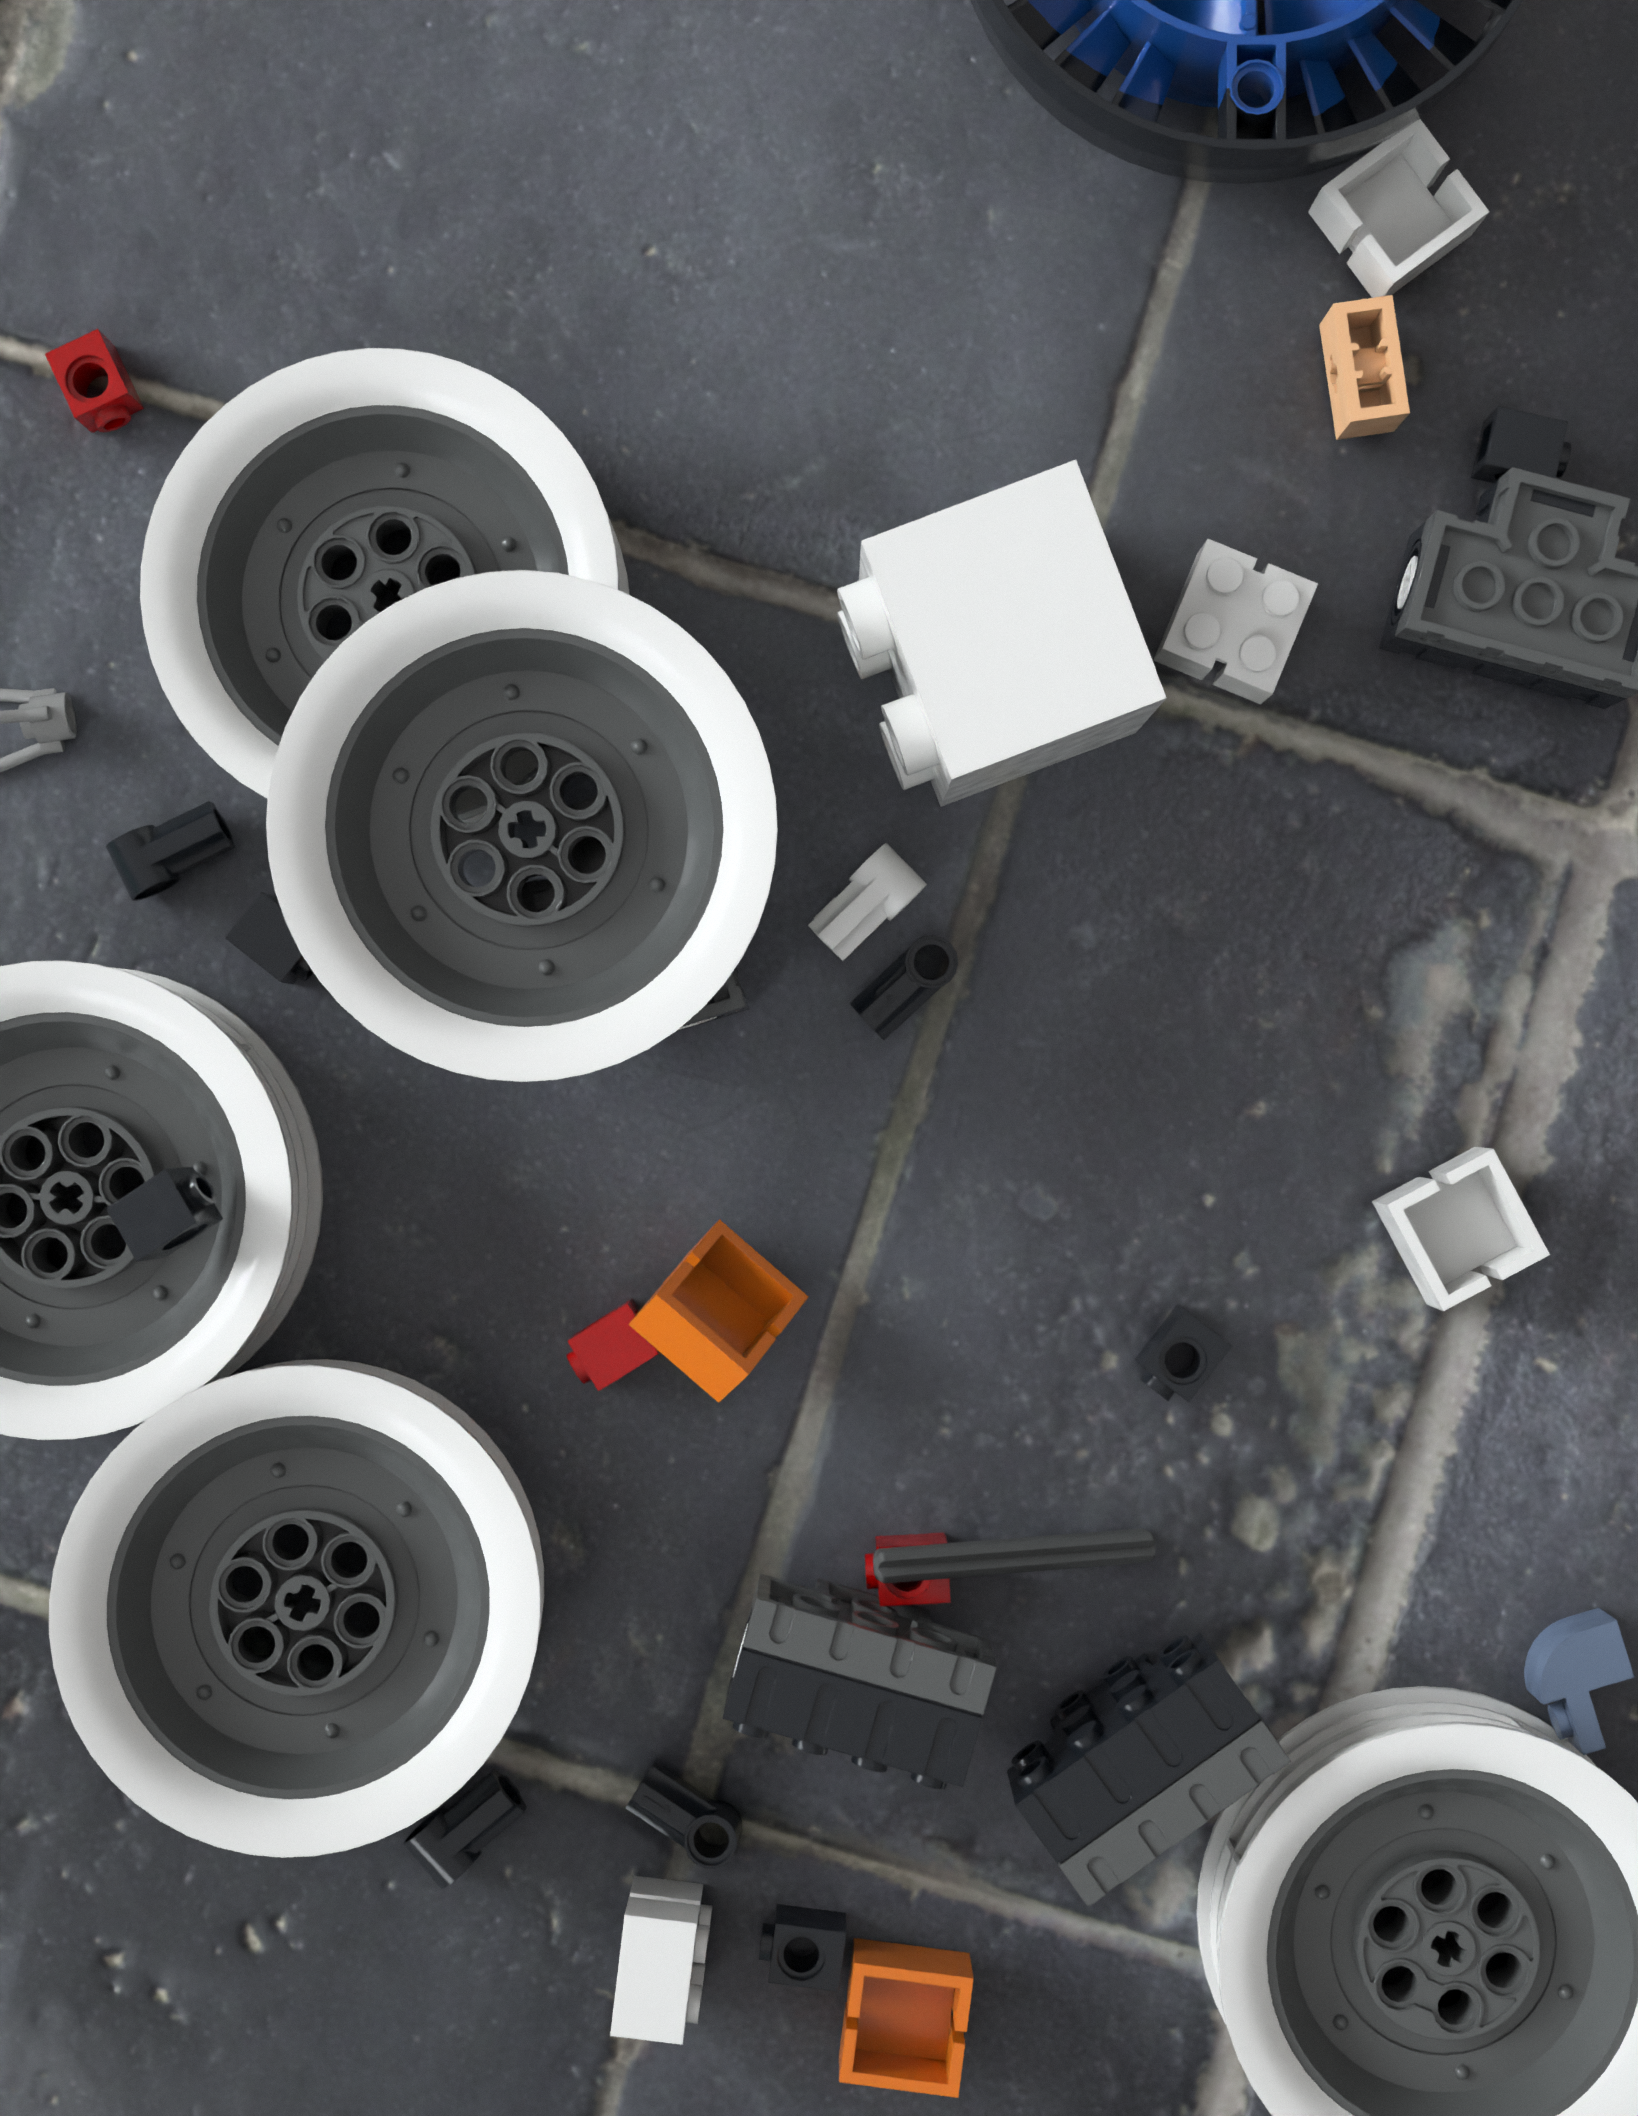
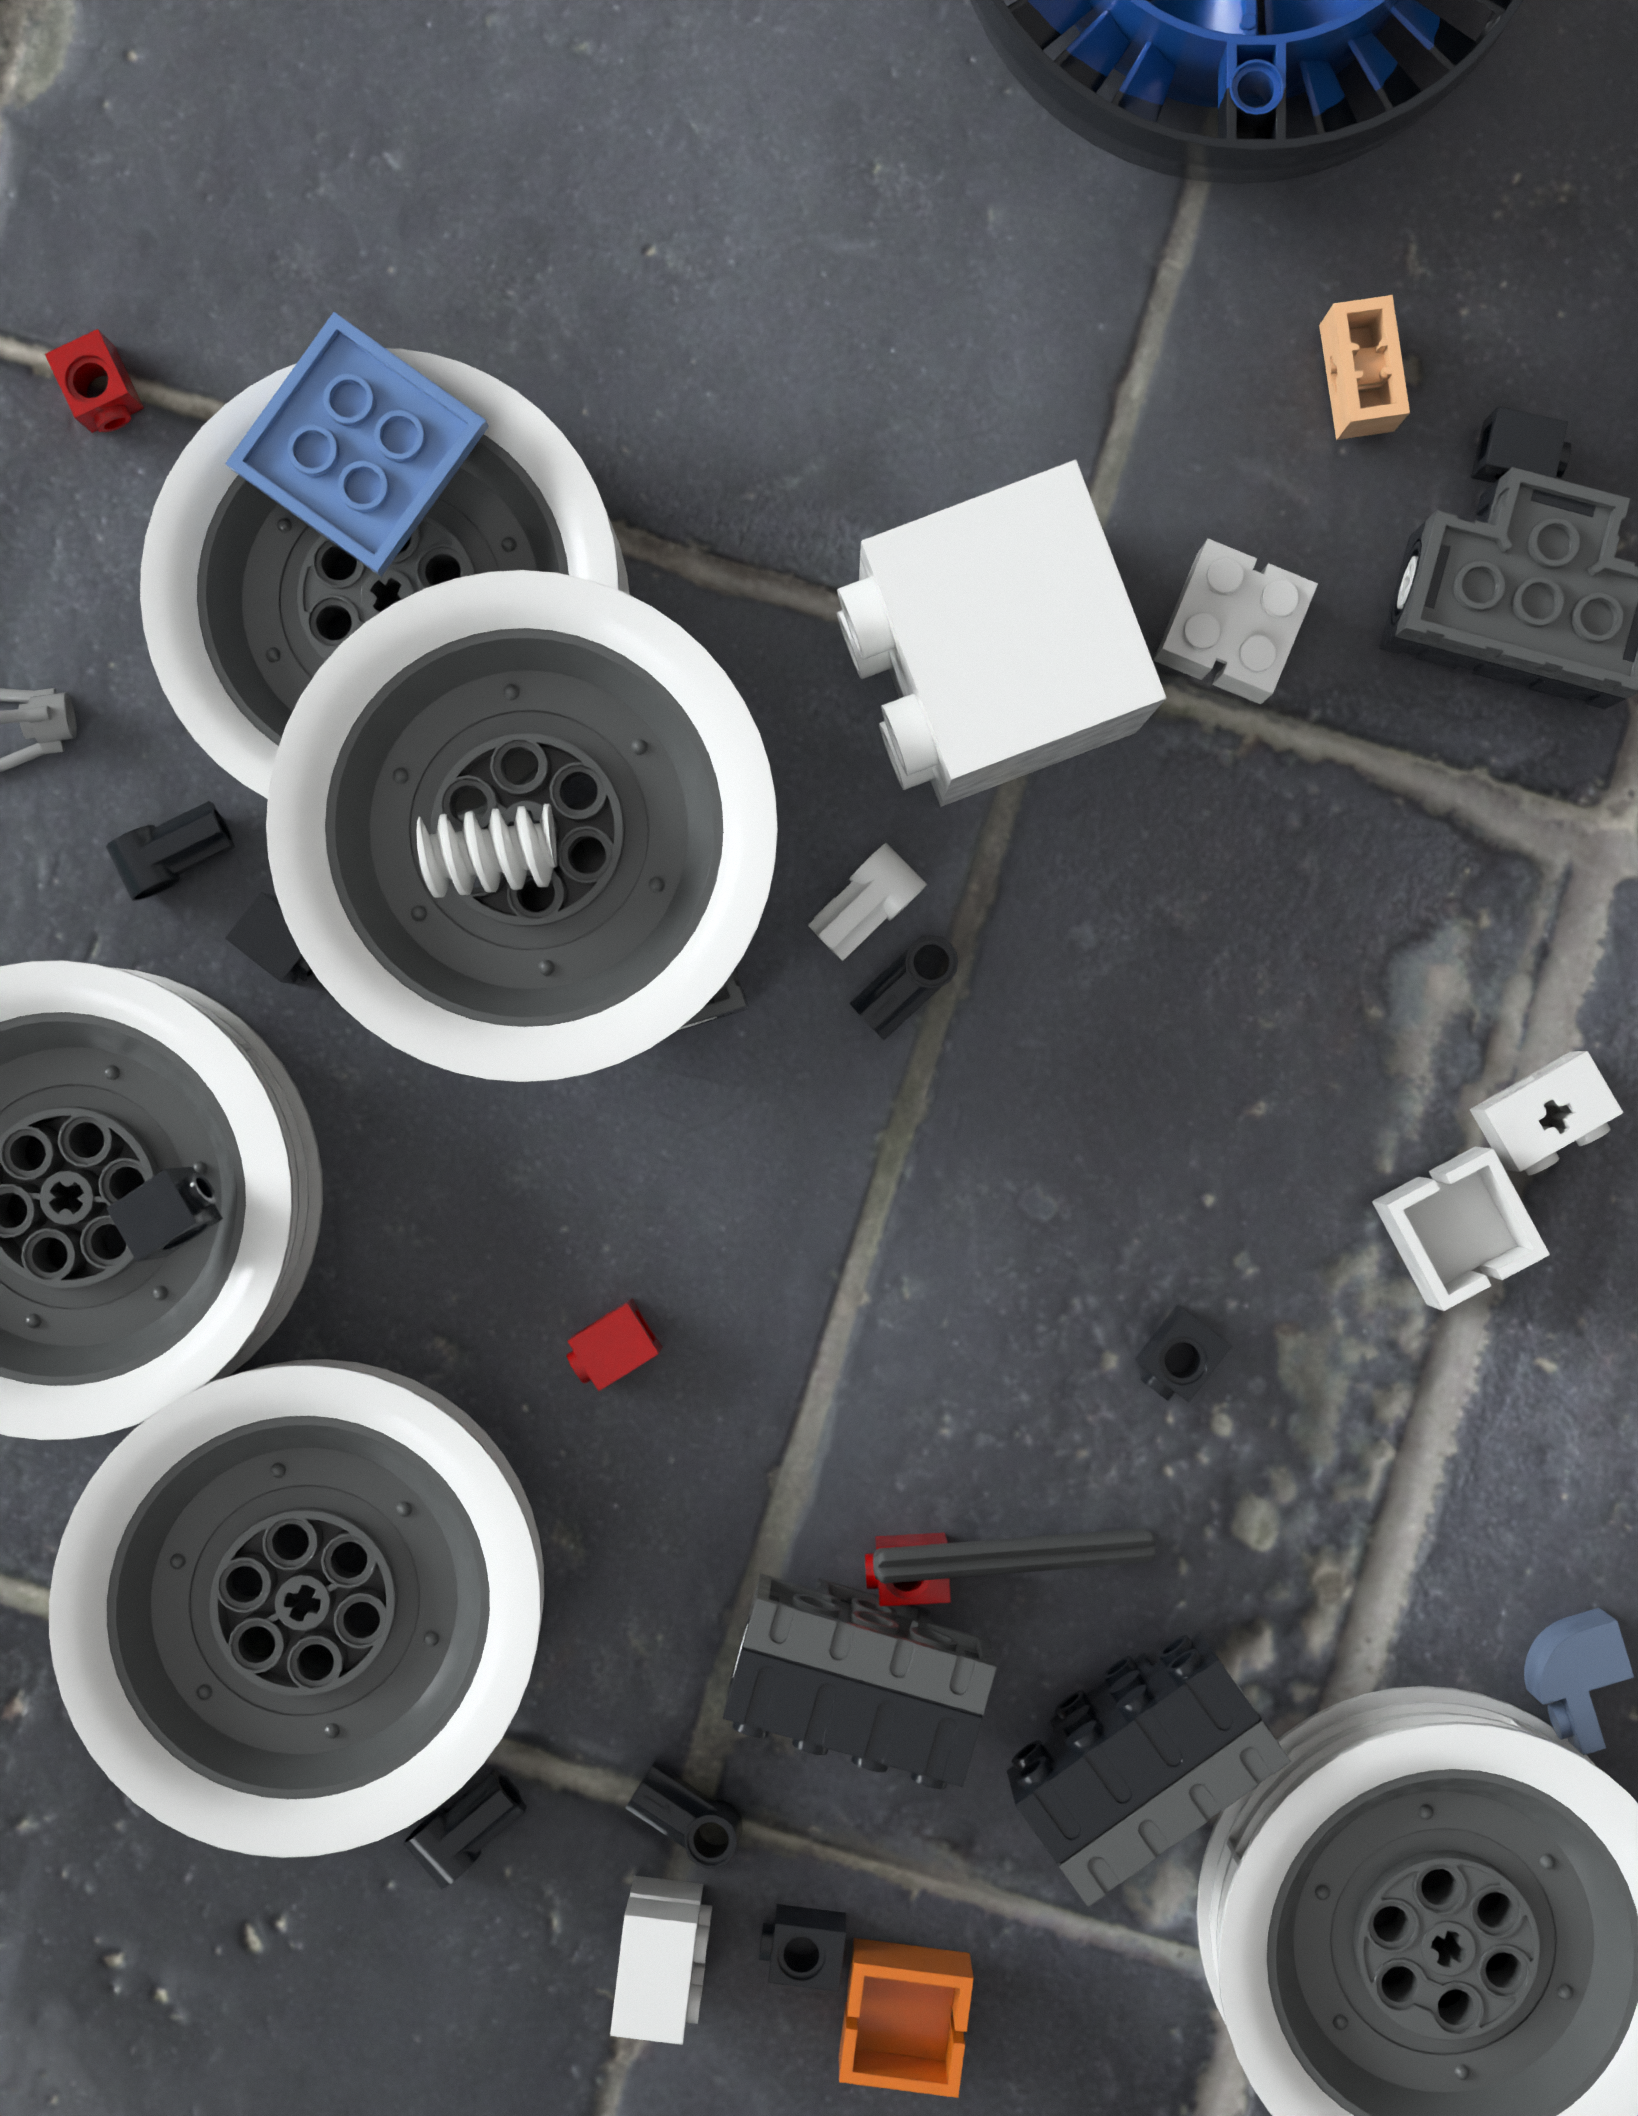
(357, 444): none -> medium blue plate
(487, 852): none -> white piece
(718, 1307): orange piece -> none
(1389, 214): white piece -> none
(1513, 1115): none -> white brick

